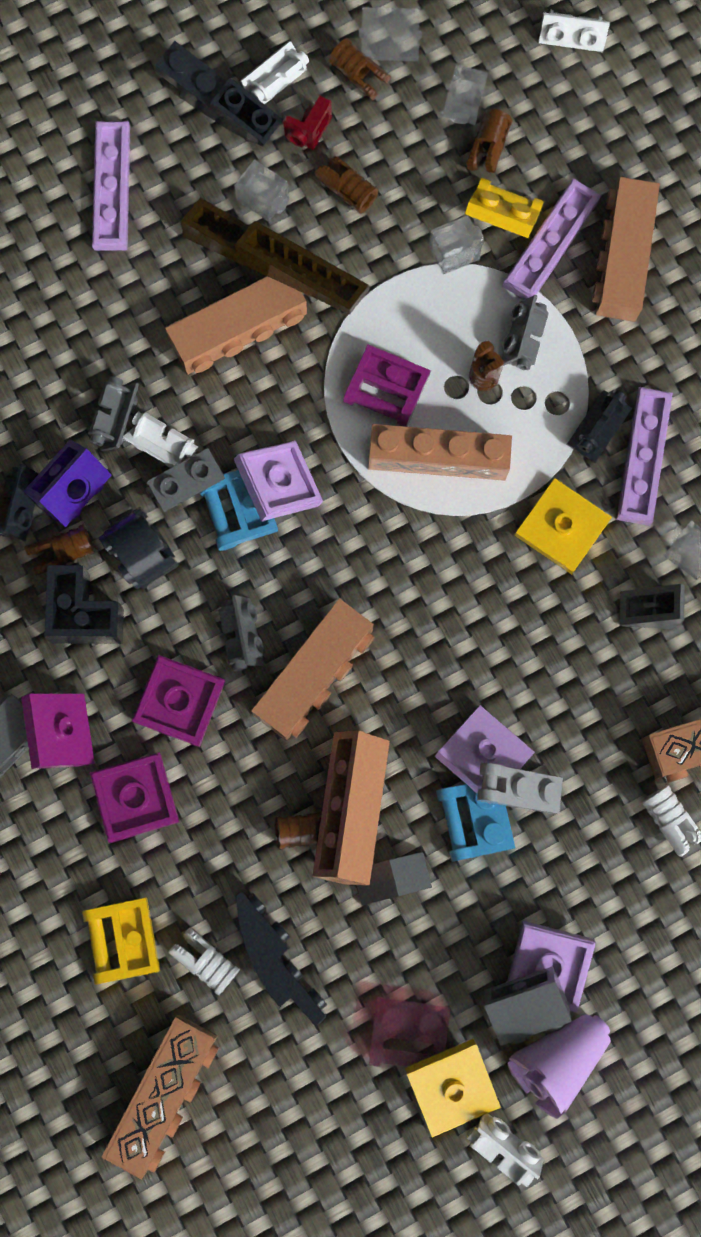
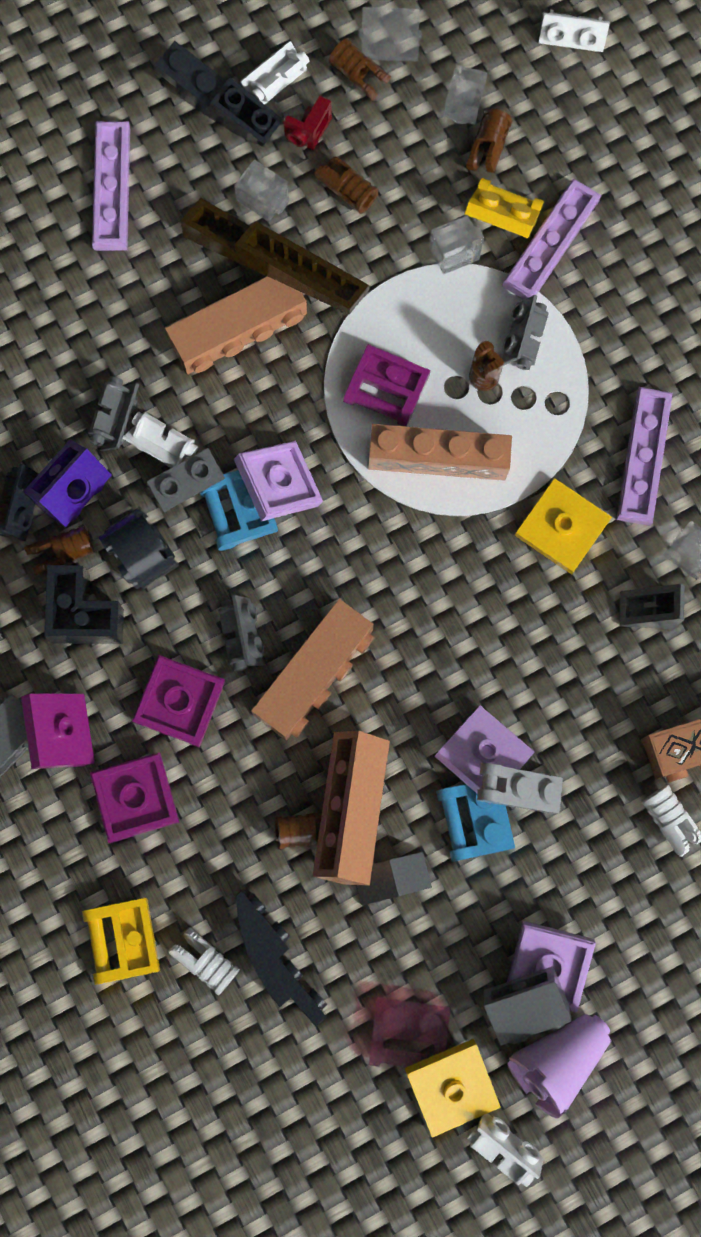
(159, 1097): nougat brick -> none
(600, 425): black hinge -> none
(626, 250): nougat brick -> none

